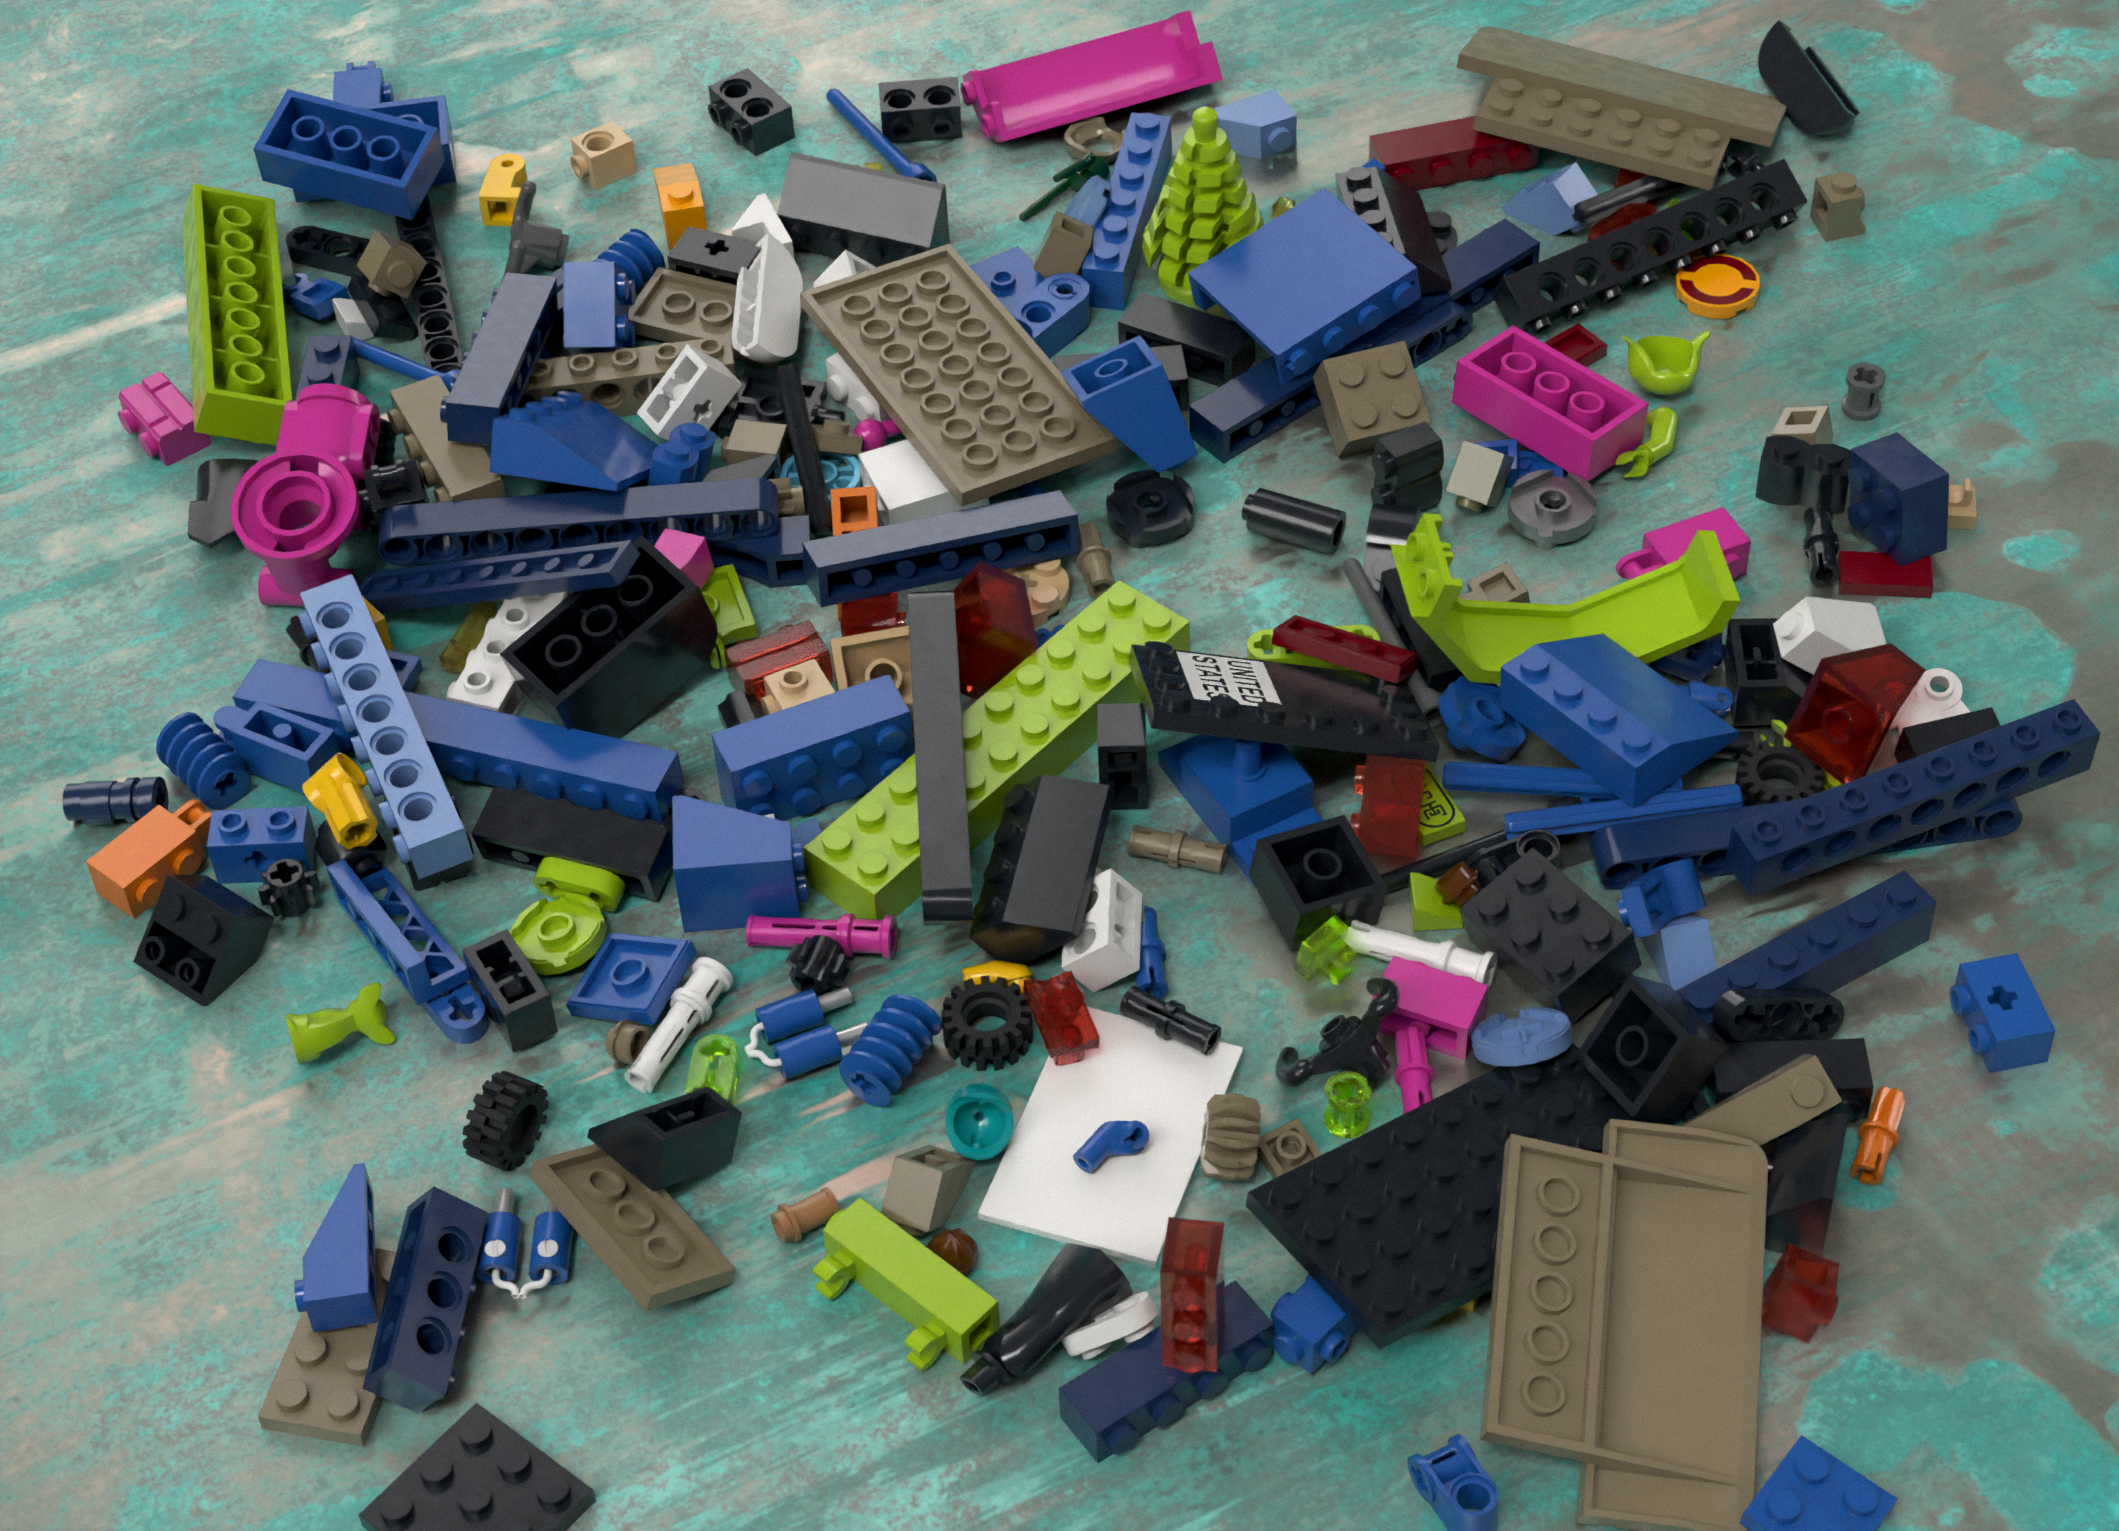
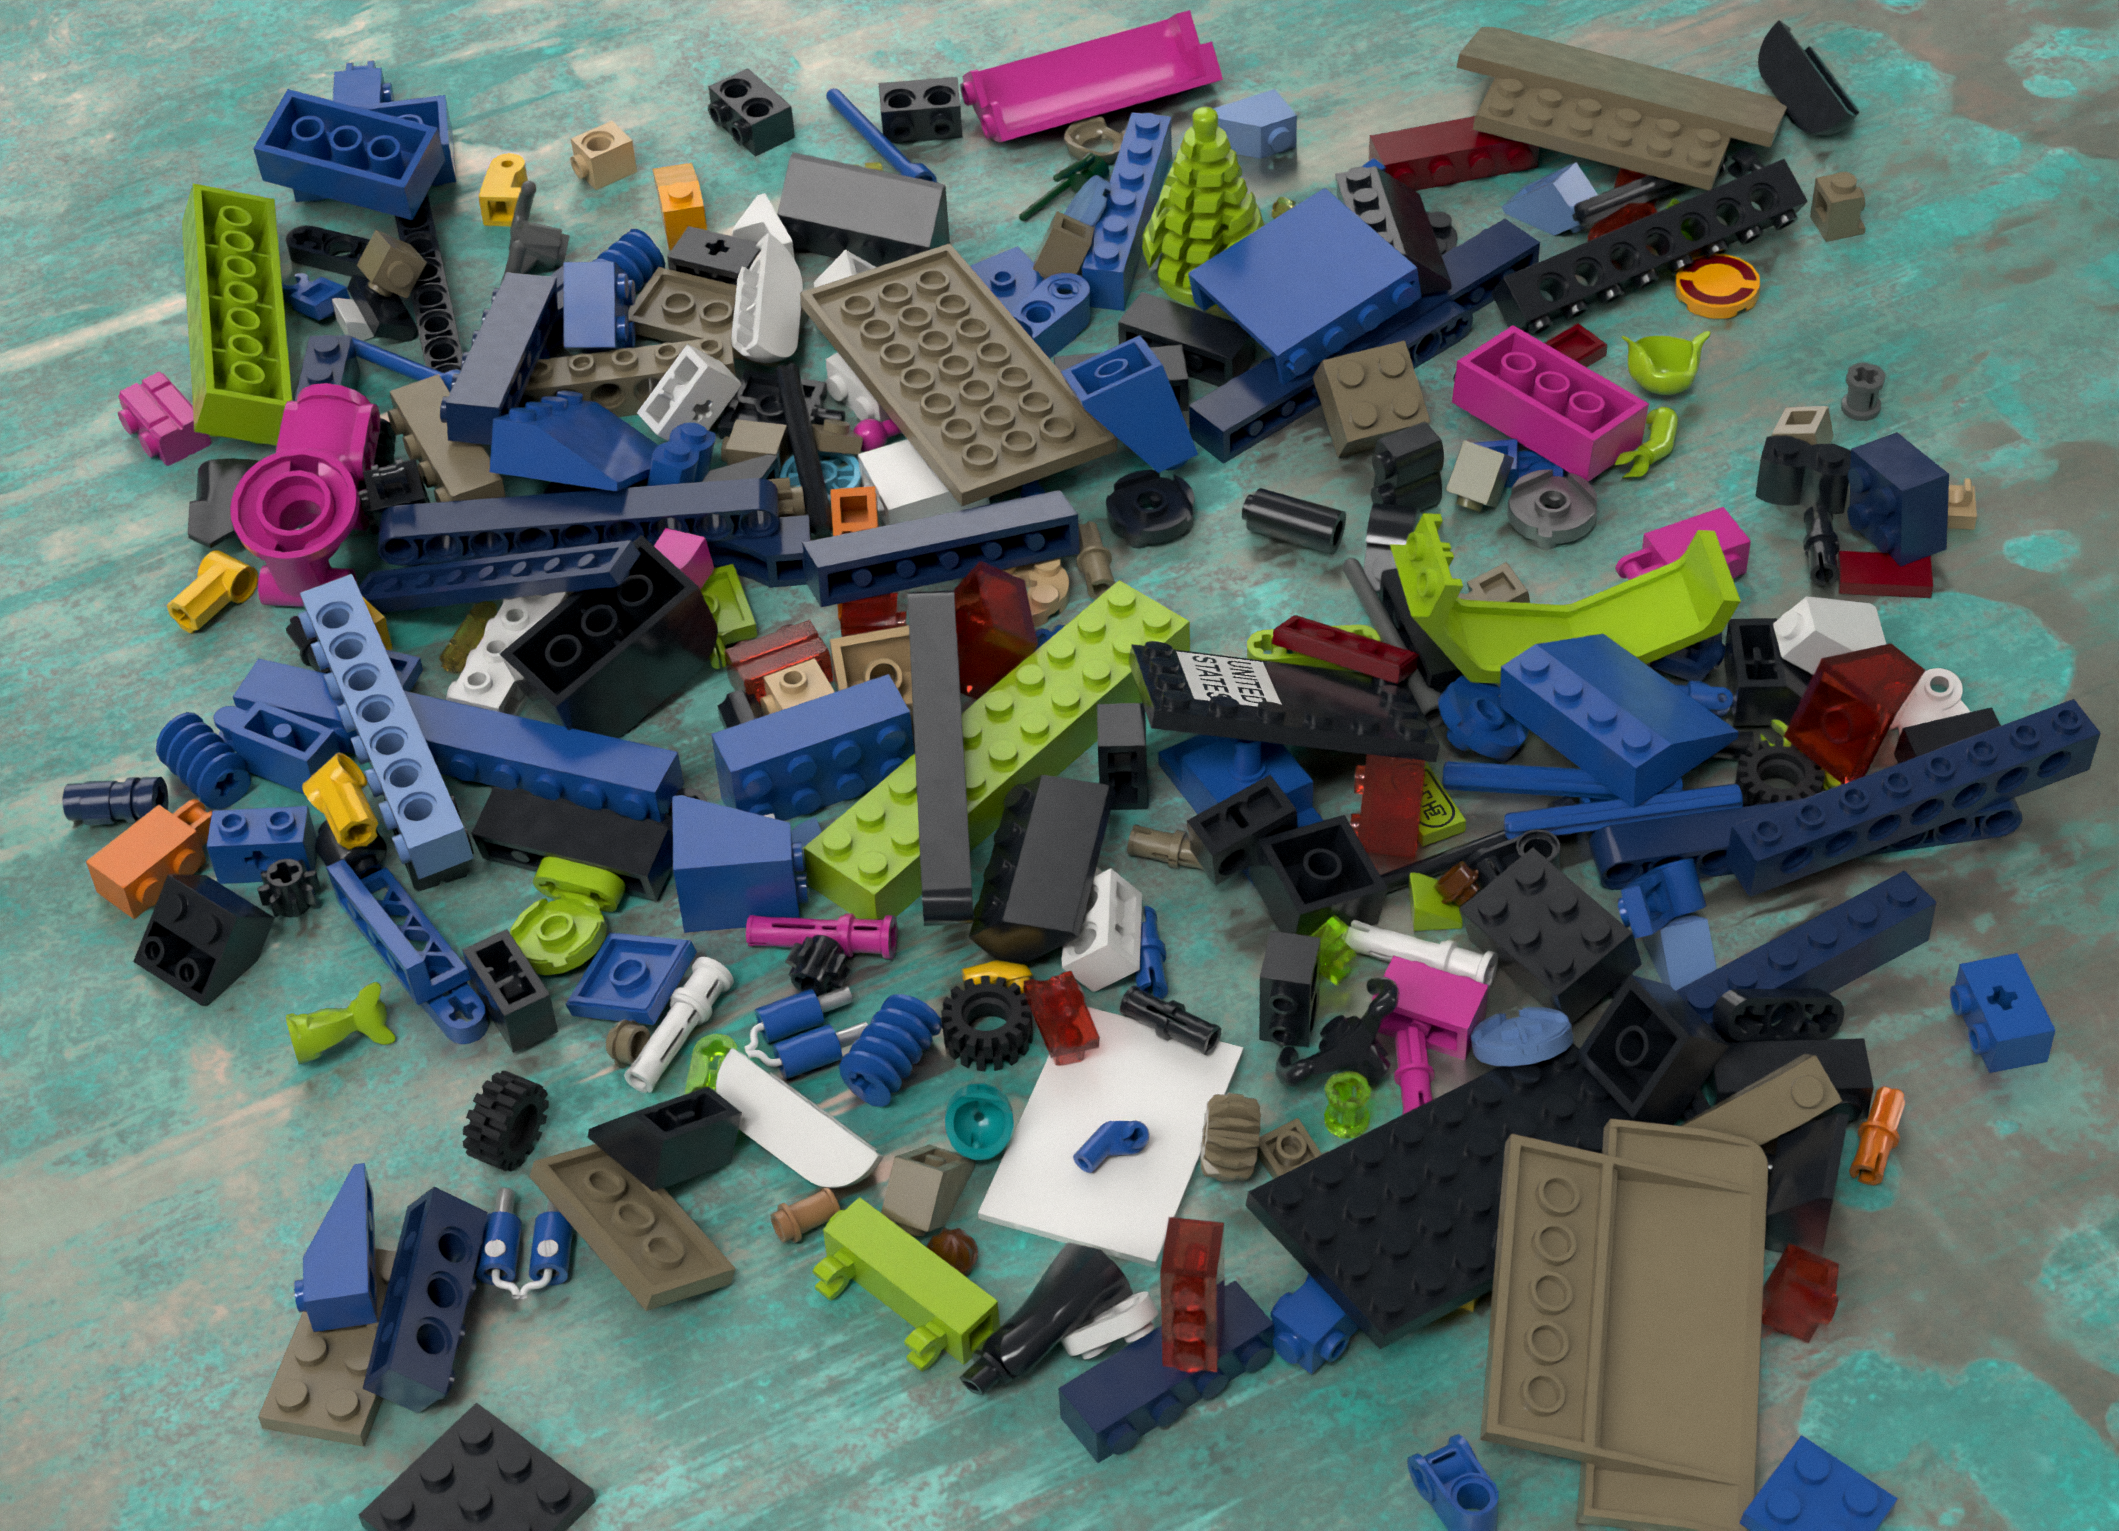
(217, 583): none -> yellow piece
(794, 1126): none -> white brick
(1228, 832): none -> black brick
(1289, 989): none -> black brick

